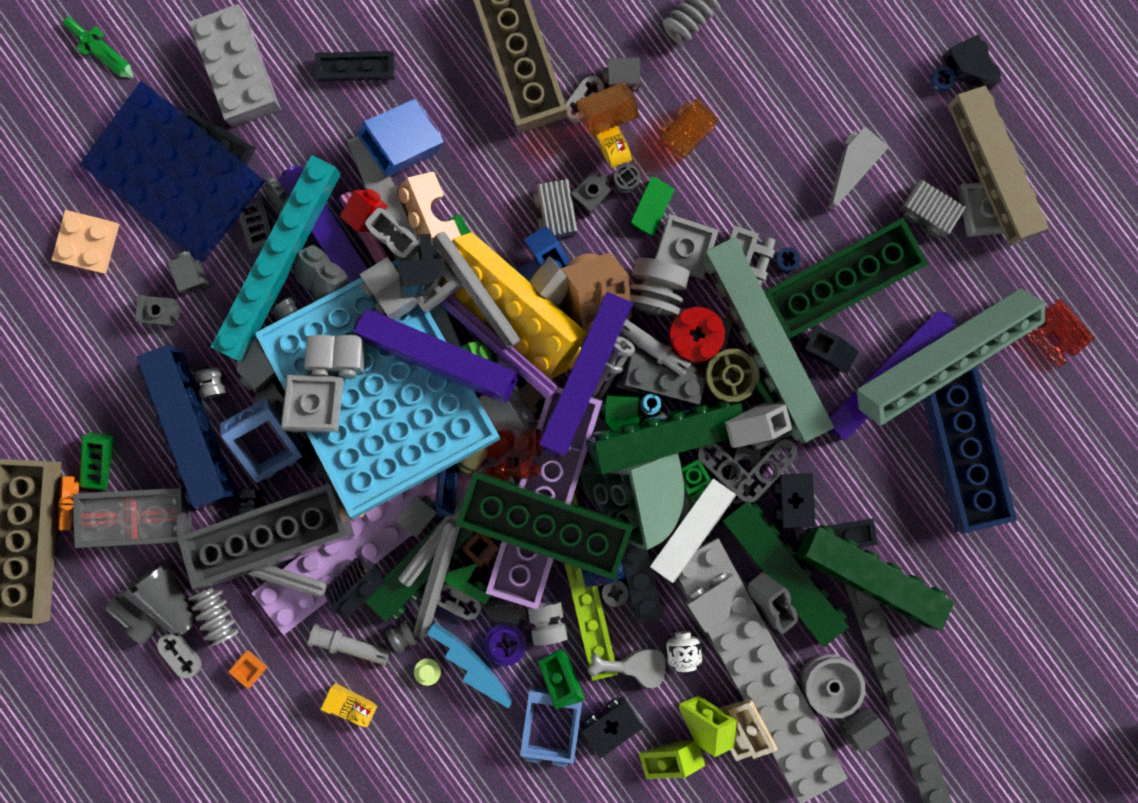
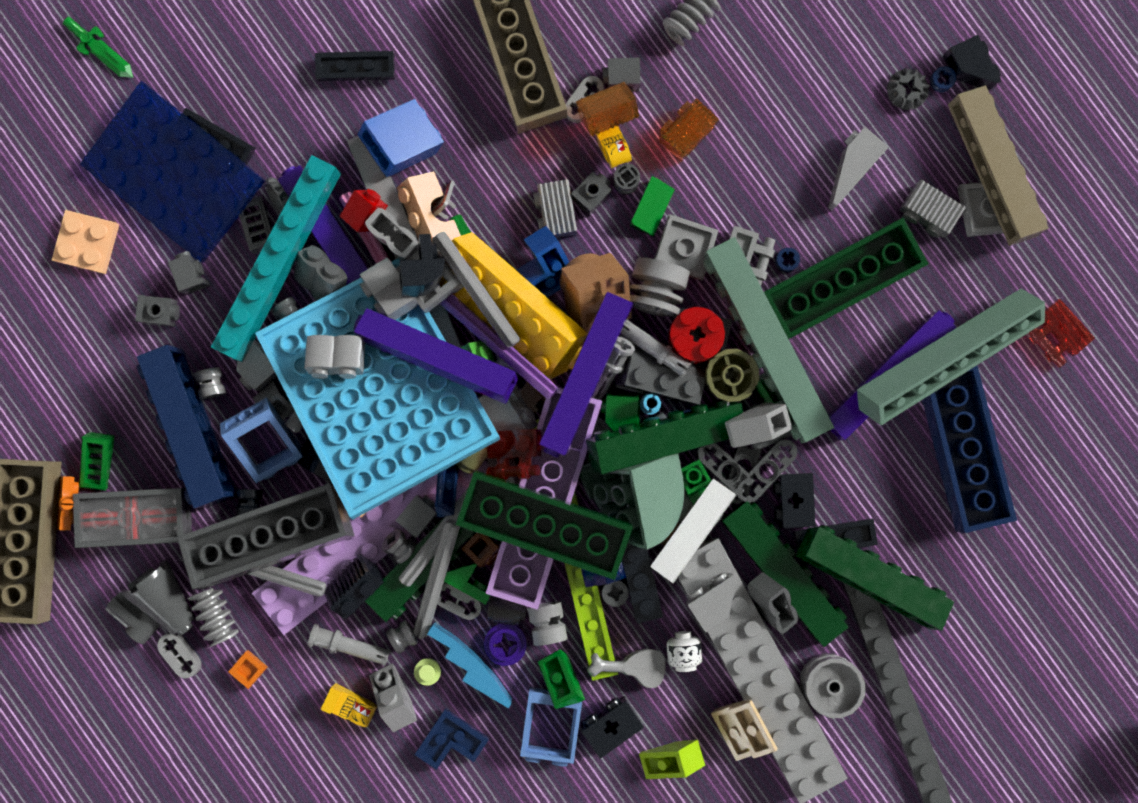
(234, 65): light grey brick -> none
(312, 403): light grey plate -> none
(392, 698): none -> light grey slope
(398, 546): none -> flat silver wheel
(444, 201): none -> light grey piece
(450, 733): none -> dark blue plate
(550, 281): light grey brick -> none
(709, 725): lime slope -> none
(829, 349): black slope -> none
(863, 730): dark grey brick -> none
(897, 93): none -> dark grey gear

